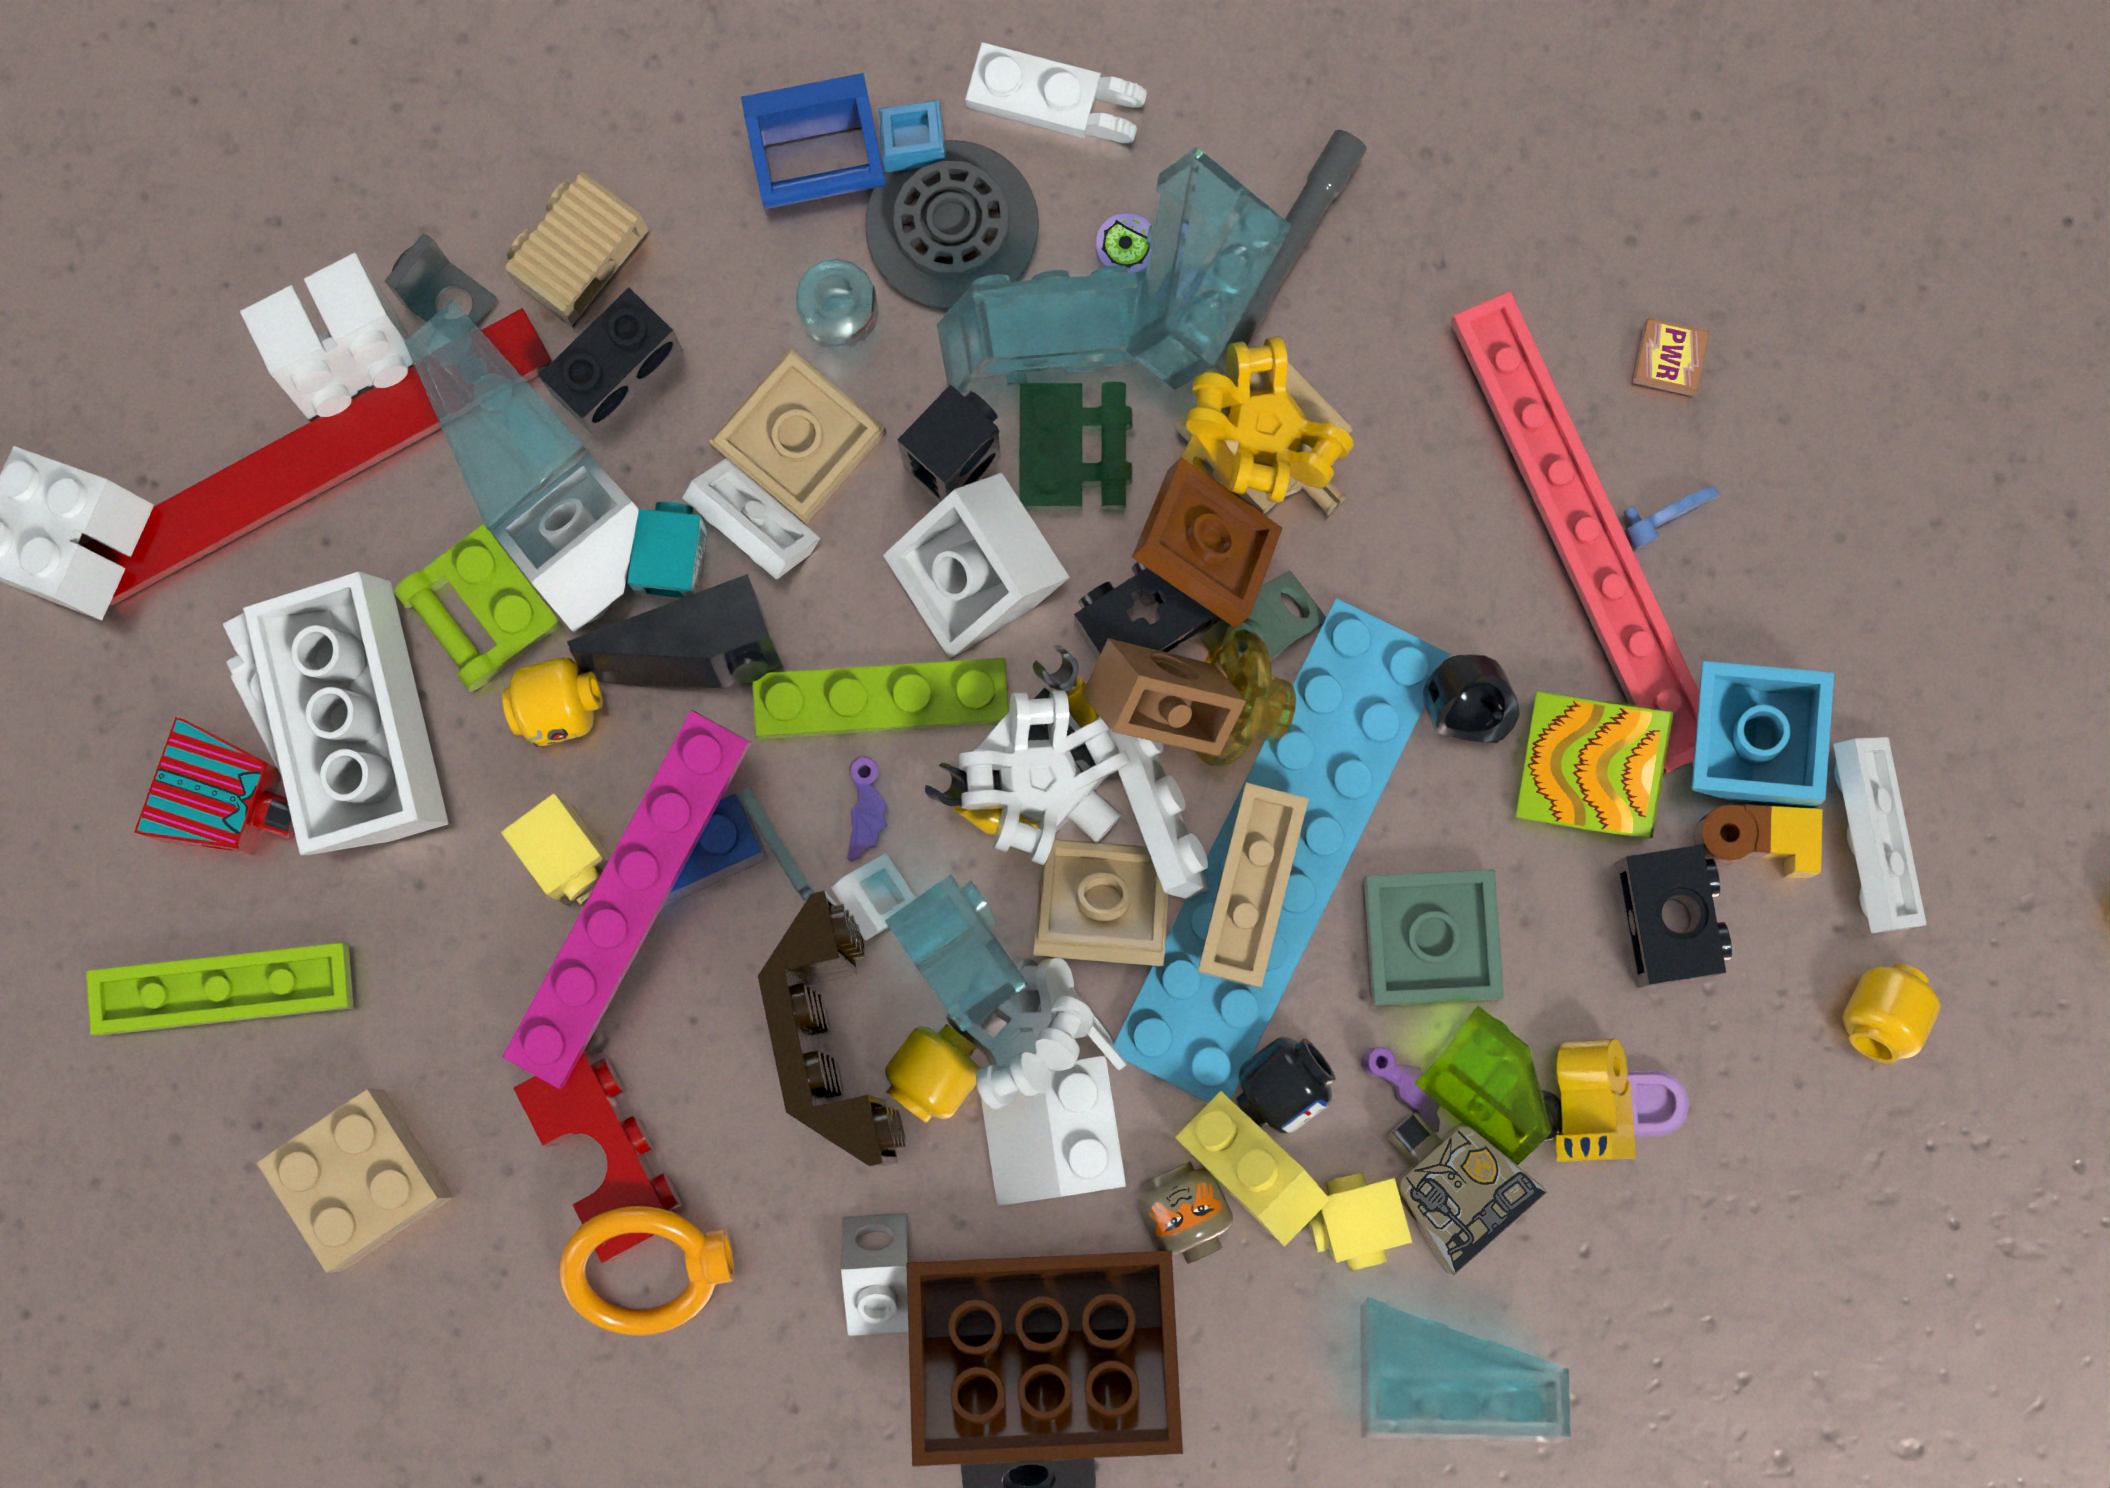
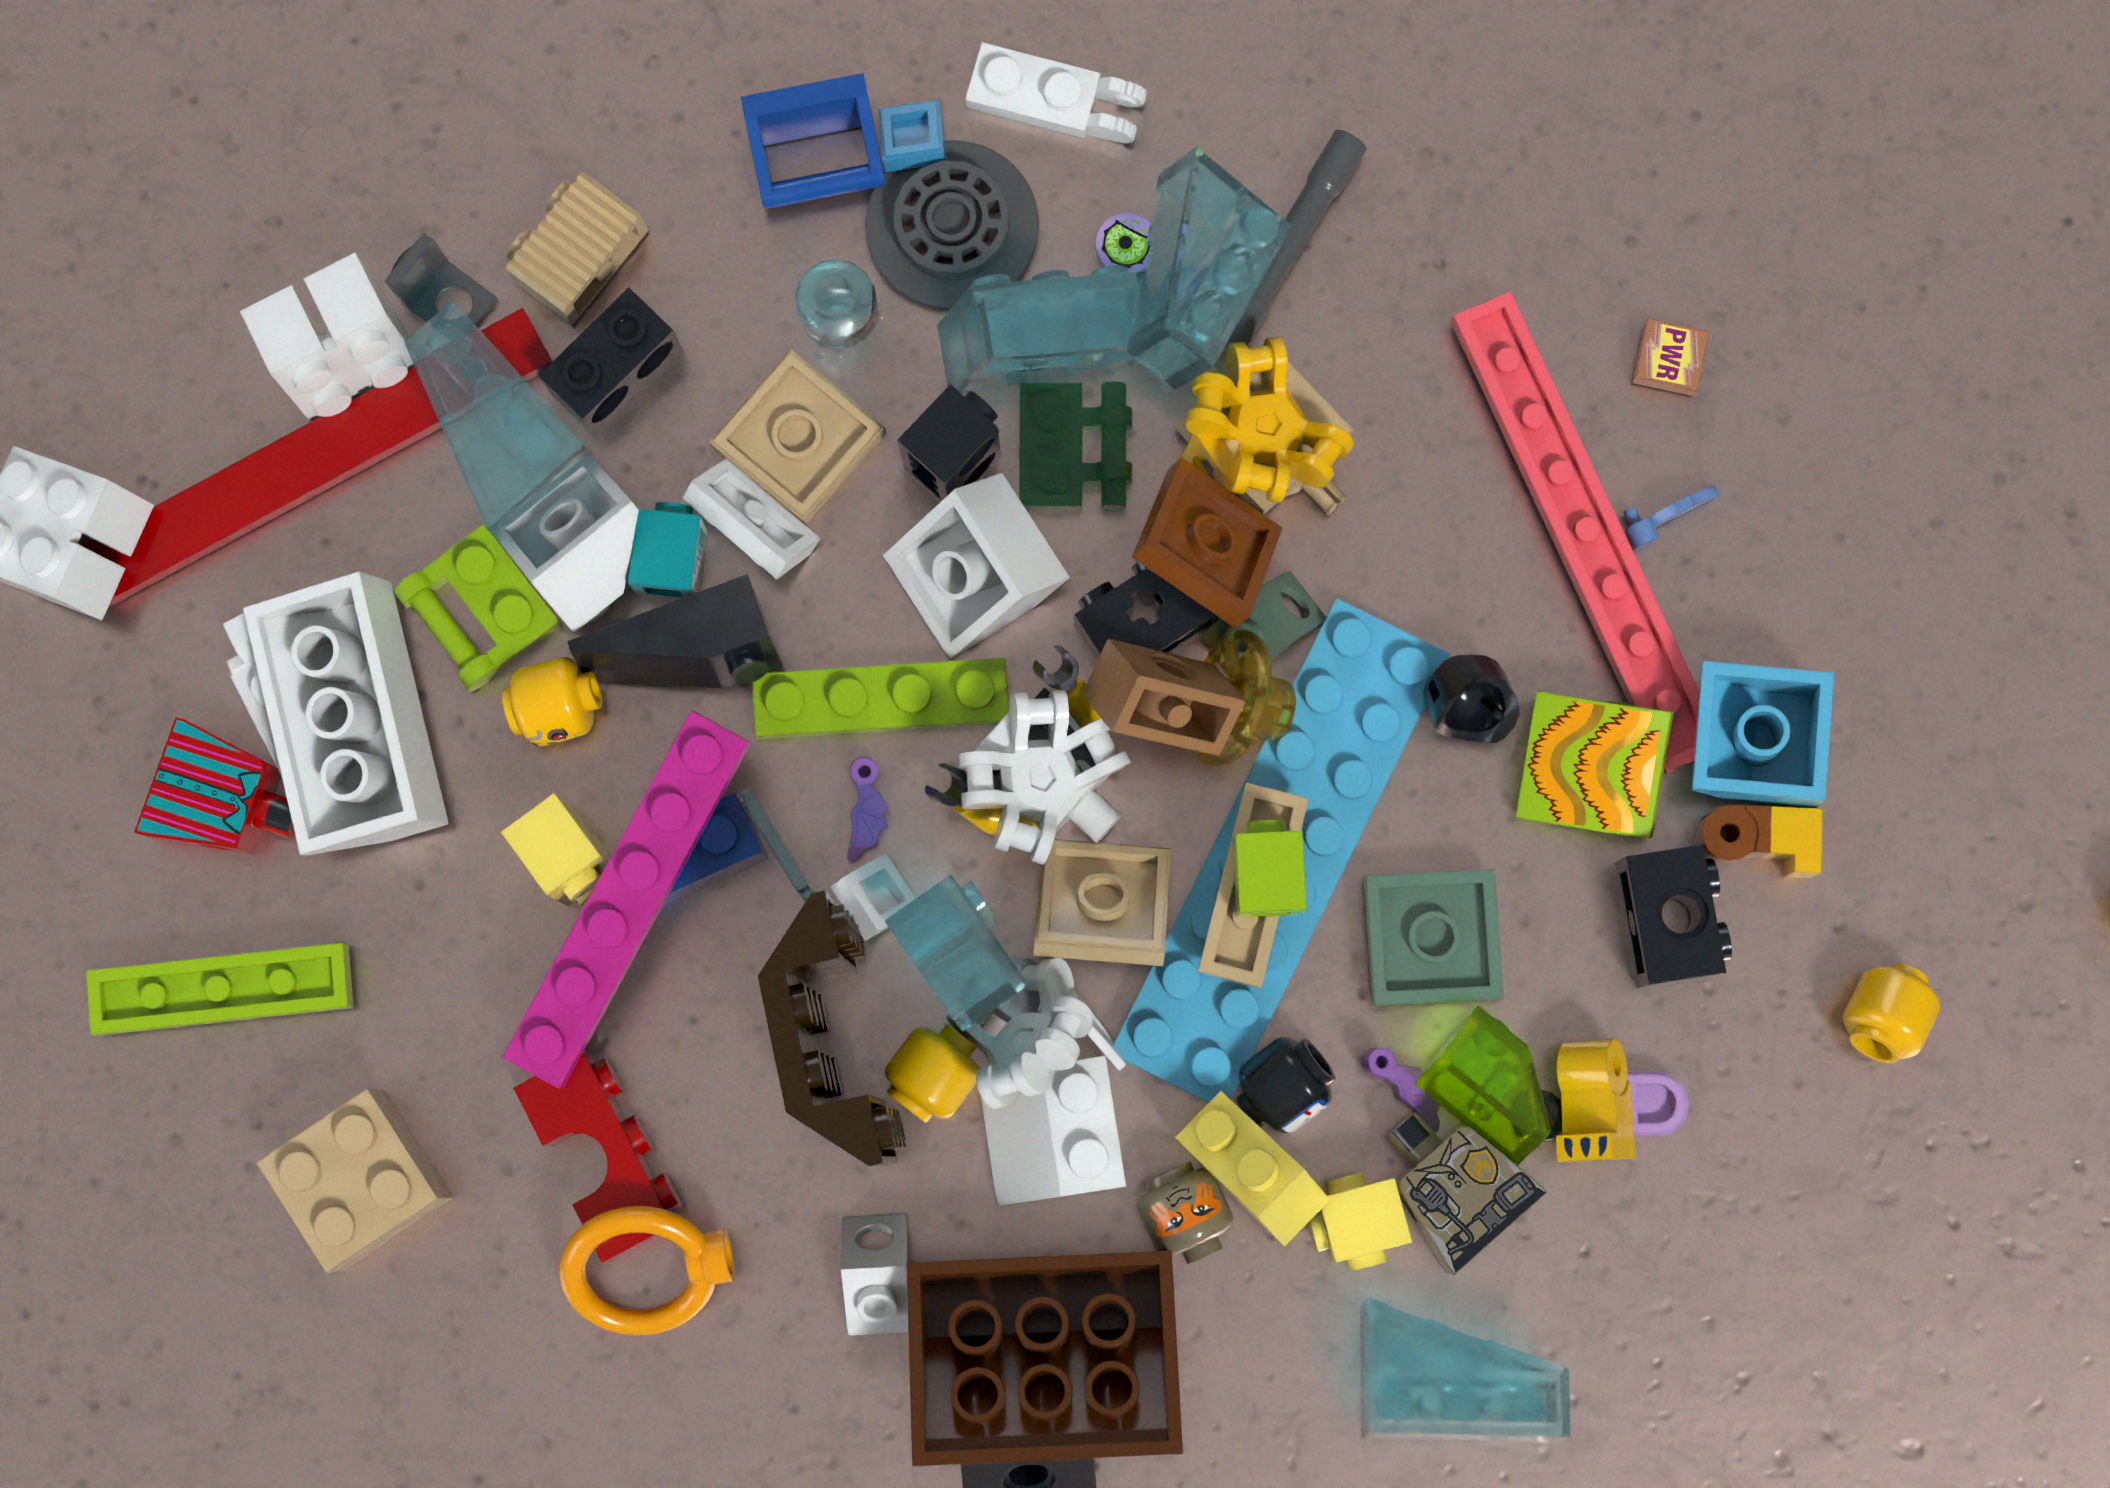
(1157, 808): white plate -> none
(1269, 870): none -> lime brick
(1878, 834): white plate -> none

